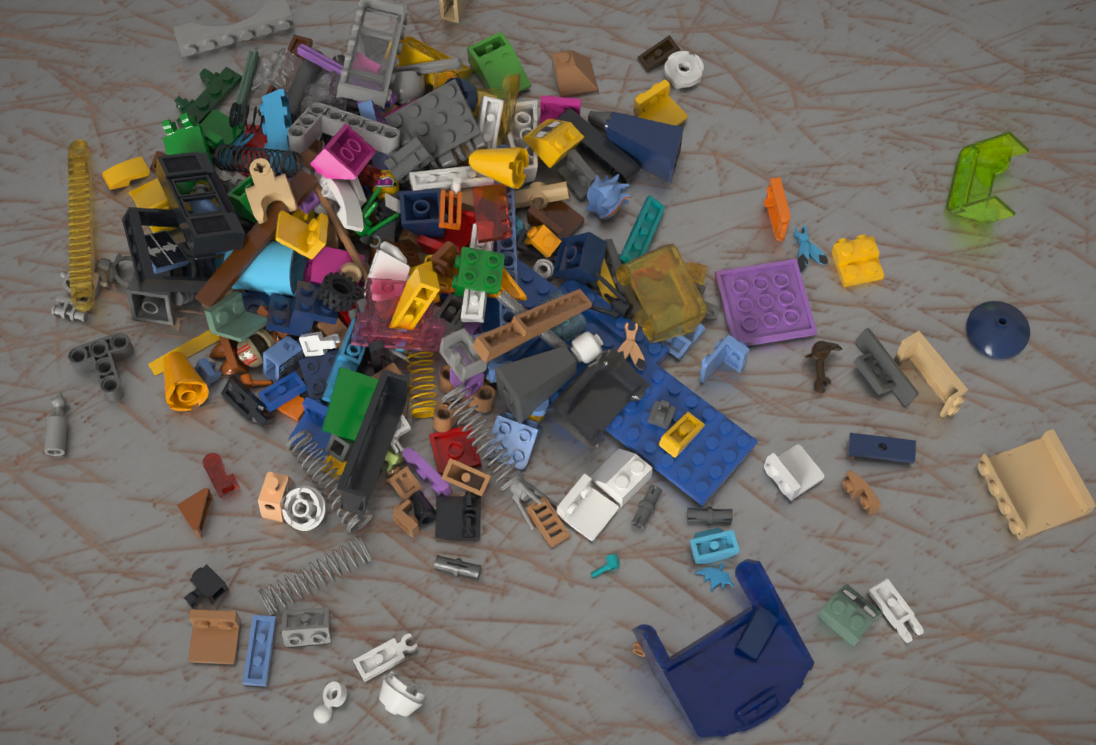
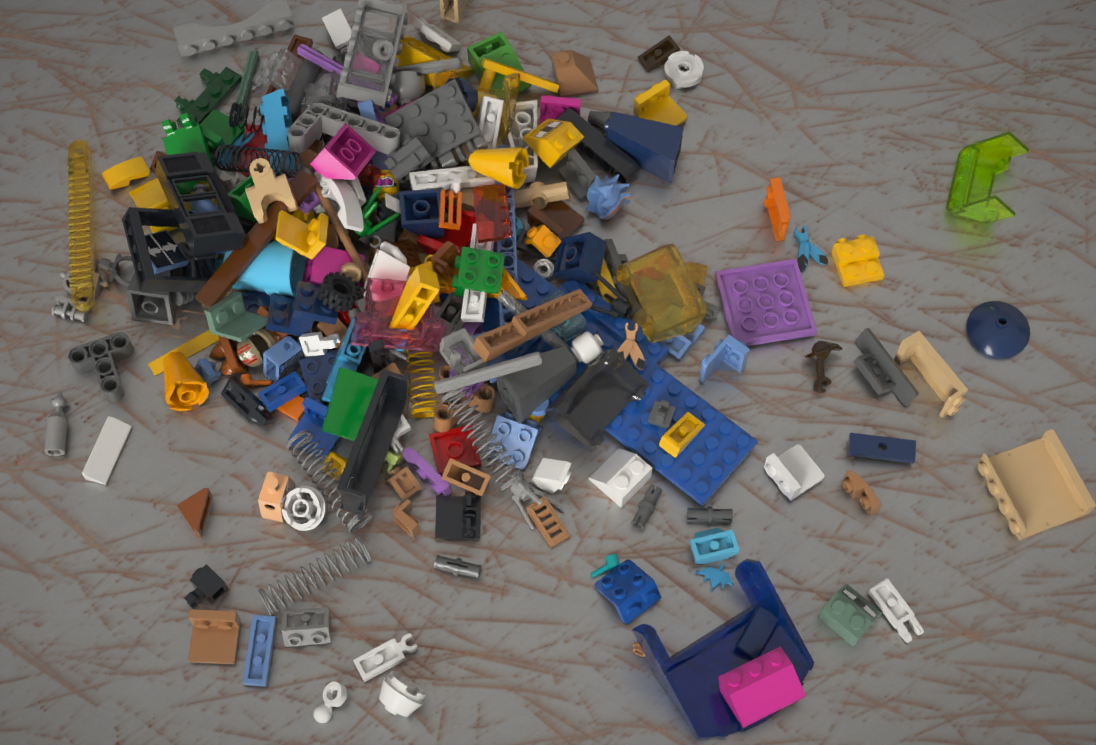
(106, 451): none -> white slope
(216, 471): clear red leg -> none
(338, 29): none -> white hinge
(339, 447): dark grey brick -> none
(383, 49): none -> light grey tile
(423, 510): black cone -> none
(436, 35): none -> white plate
(488, 372): none -> light grey axle
(492, 67): none -> yellow piece
(551, 475): none -> white slope
(586, 509): white bracket -> none
(629, 590): none -> blue bracket
(643, 229): teal plate -> none
(761, 687): none -> dark pink slope

